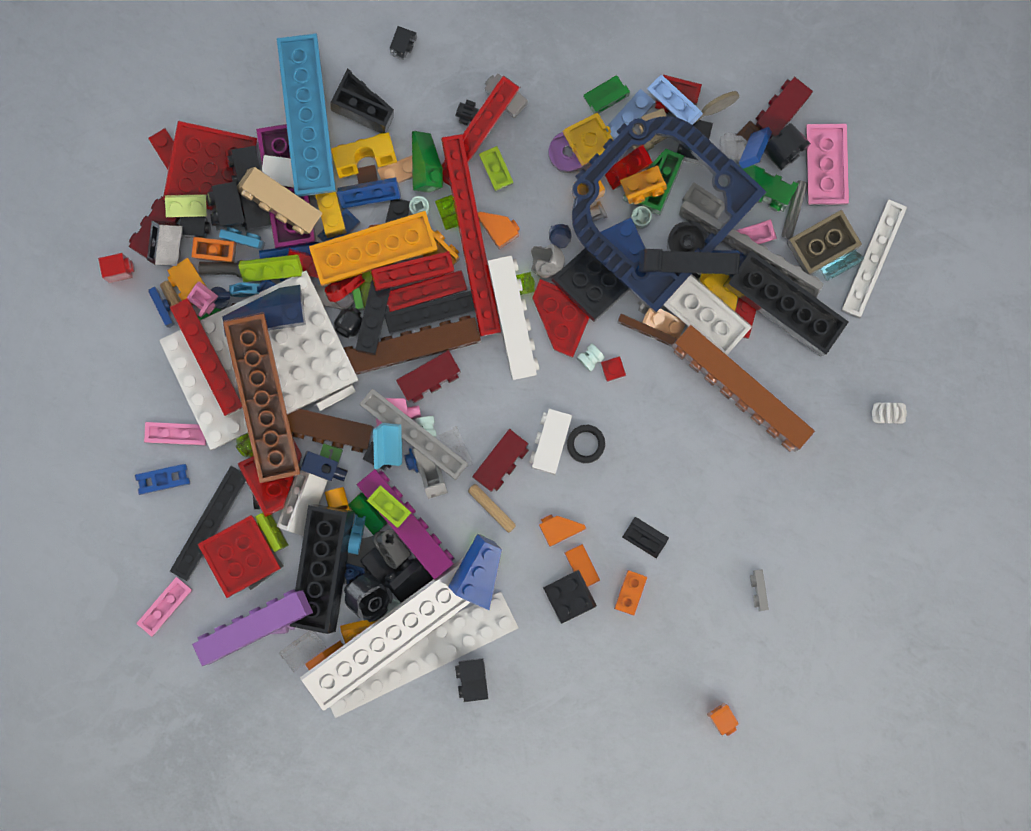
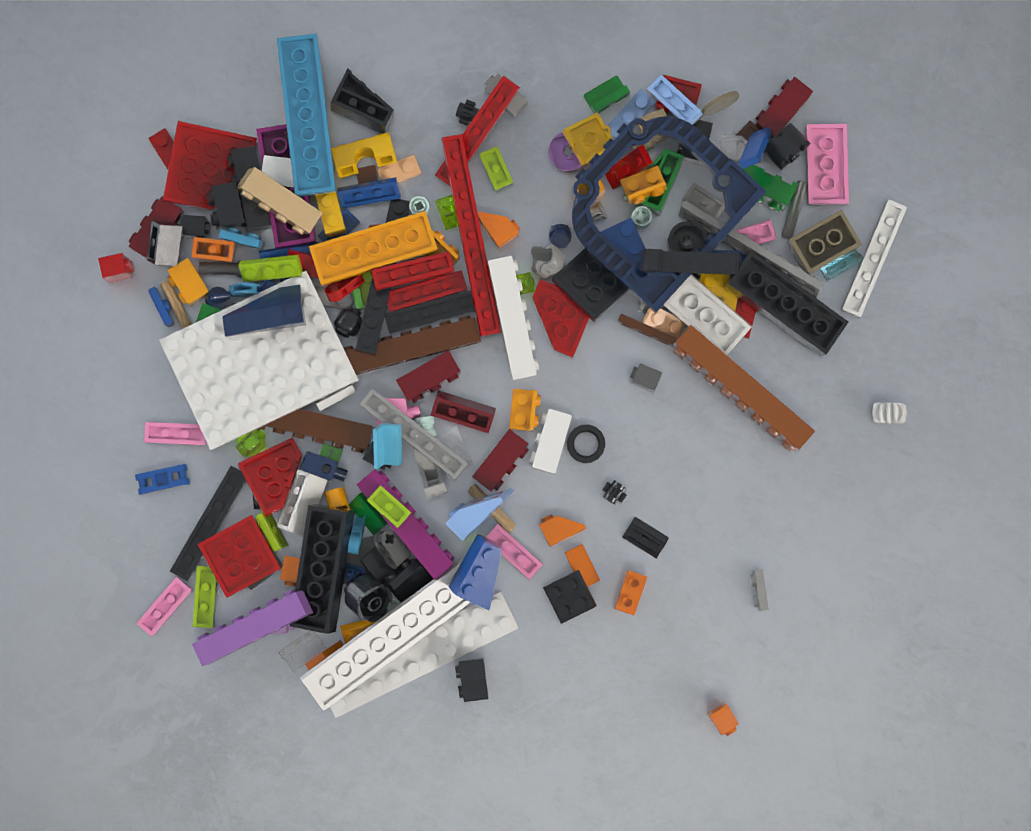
(185, 205): yellowish green plate -> none
(202, 298): bright pink bracket -> none
(204, 598): none -> lime plate
(206, 357): red plate -> none
(261, 397): dark orange brick -> none
(290, 570): none -> orange brick
(402, 42): black brick -> none
(411, 461): blue plate -> none
(426, 164): green slope -> none
(463, 411): none -> dark red brick
(469, 517): none -> light blue slope
(514, 552): none -> bright pink plate
(523, 410): none -> light orange bracket
(590, 357): light aqua wheel -> none
(613, 369): red plate -> none
(614, 492): none -> black gear
(645, 377): none -> dark grey brick

